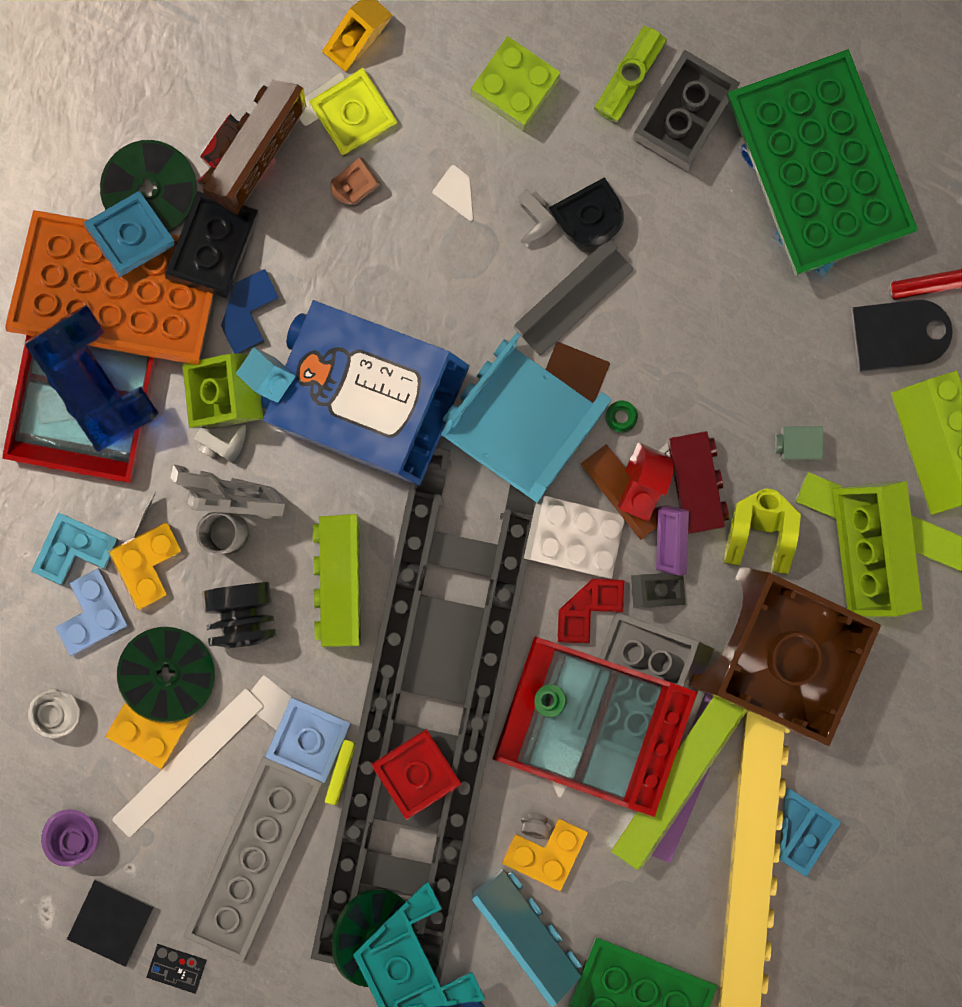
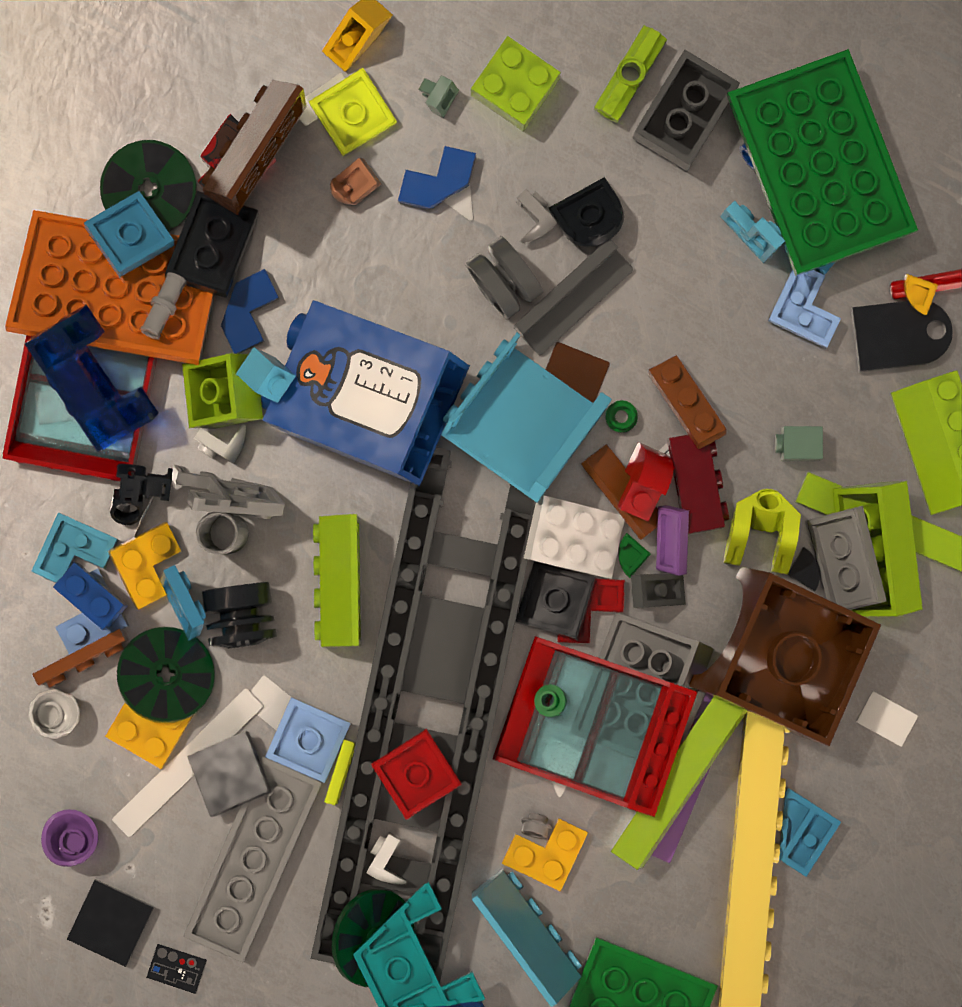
(81, 659): none -> dark orange plate
(90, 596): none -> blue brick
(132, 491): none -> black piece
(163, 305): none -> light grey pin
(188, 612): none -> dark azure plate
(229, 774): none -> tile
(383, 850): none -> white plate
(439, 94): none -> sand green tile
(452, 177): none -> blue tile
(507, 275): none -> dark grey wheel
(556, 600): none -> black tile
(631, 555): none -> green tile
(687, 402): none -> dark orange plate
(761, 237): none -> medium azure plate
(798, 315): none -> light blue plate
(805, 570): none -> black tile
(847, 559): none -> light grey tile
(887, 718): none -> white sticker
(919, 293): none -> yellow tile

